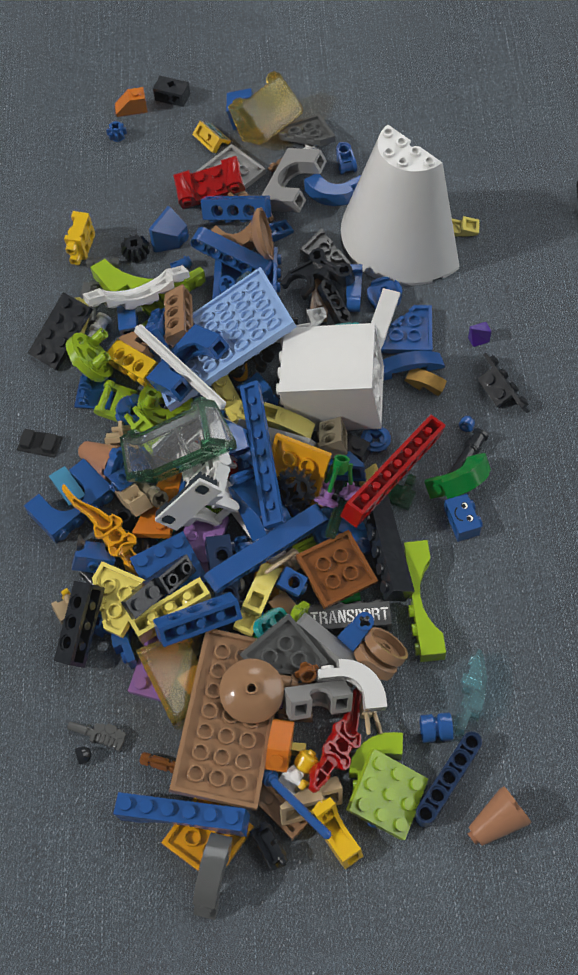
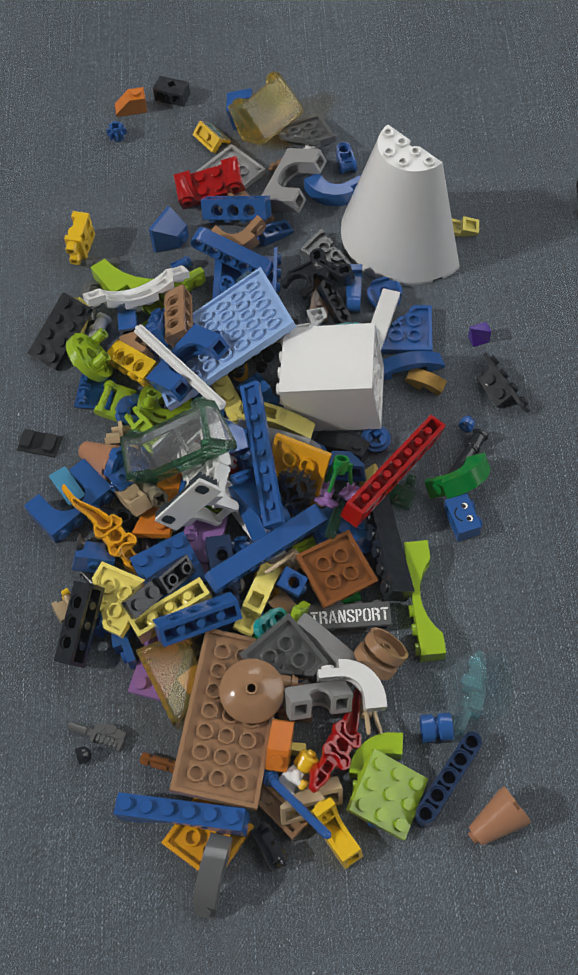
(135, 248): black gear -> none
(261, 234): medium nougat dish -> none
(307, 672): dark orange plate -> none
(333, 437): dark tan brick -> none
(354, 633): blue piece -> none

